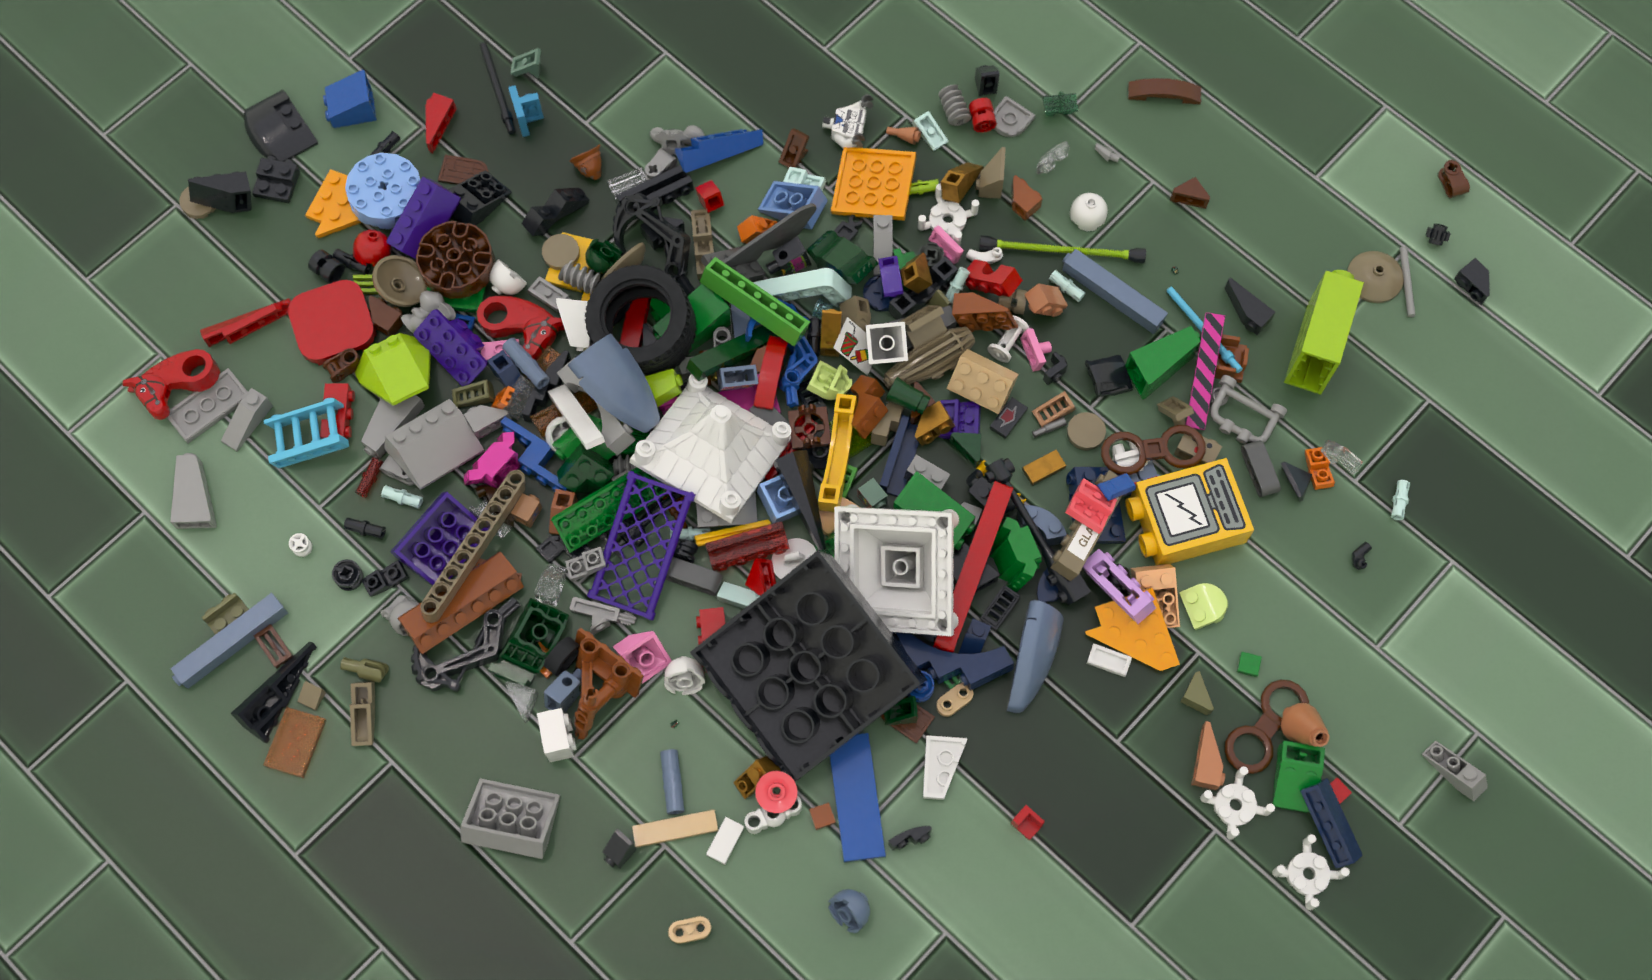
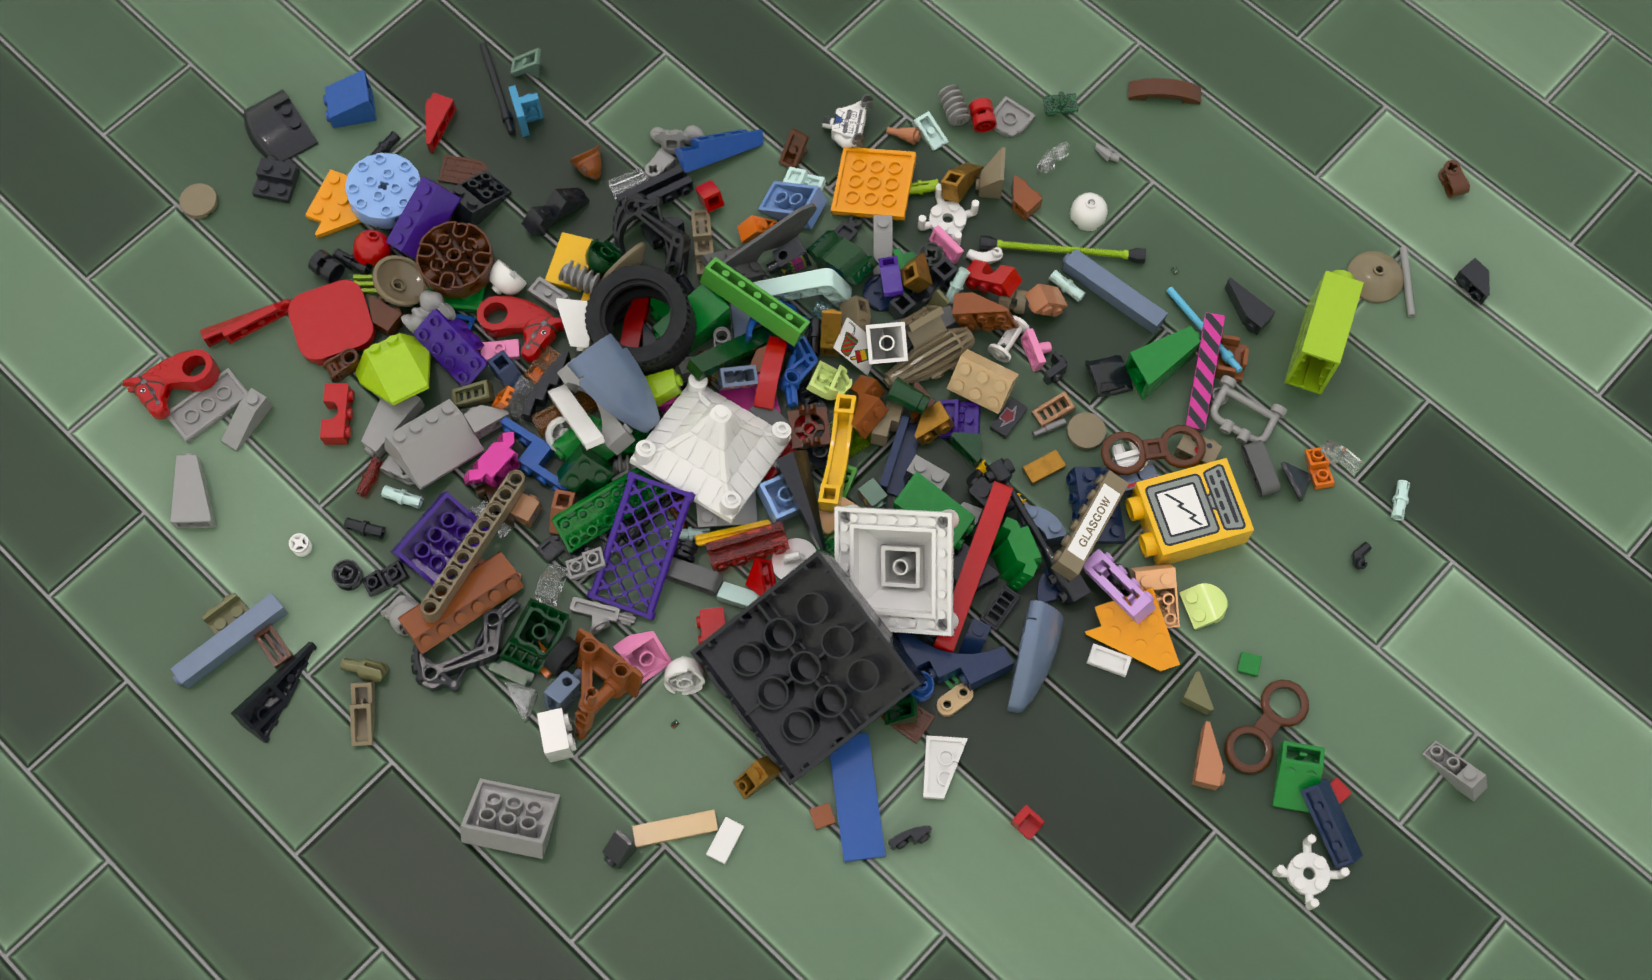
(222, 192): black slope -> none
(294, 742): clear orange tile -> none
(311, 695): dark tan slope -> none
(317, 446): medium azure fence -> none
(526, 363): sand blue axle -> none
(560, 251): dark tan tile -> none
(672, 781): sand blue axle -> none
(689, 927): tan plate -> none
(766, 821): white piece -> none
(776, 802): coral dish -> none
(850, 908): sand blue cylinder -> none
(987, 79): black slope -> none
(1090, 506): coral slope -> none
(1117, 486): blue tile -> none
(1175, 409): dark tan tile -> none
(1191, 194): reddish brown slope -> none
(1243, 796): white plate -> none
(1304, 725): nougat cone -> none
(1438, 234): black gear -> none

